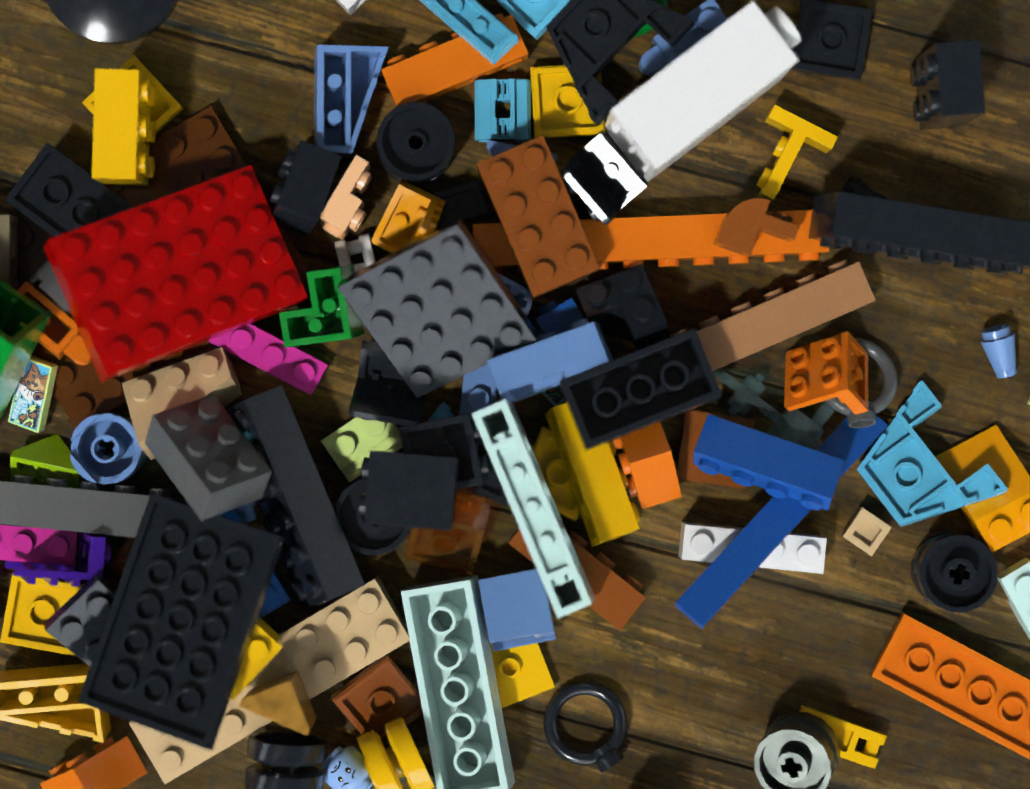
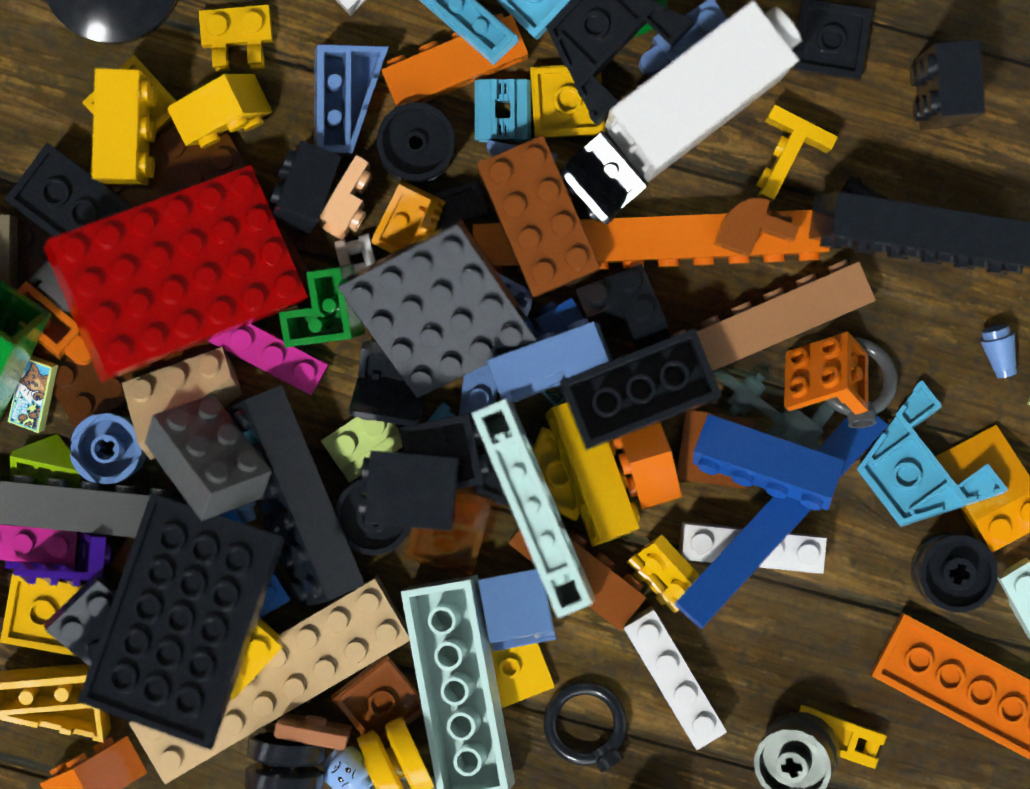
(220, 106): none -> yellow brick
(233, 28): none -> yellow plate
(282, 702): pearl gold slope -> none
(313, 731): none -> nougat plate
(663, 571): none -> yellow plate
(674, 678): none -> white arch
(866, 531): tan plate -> none

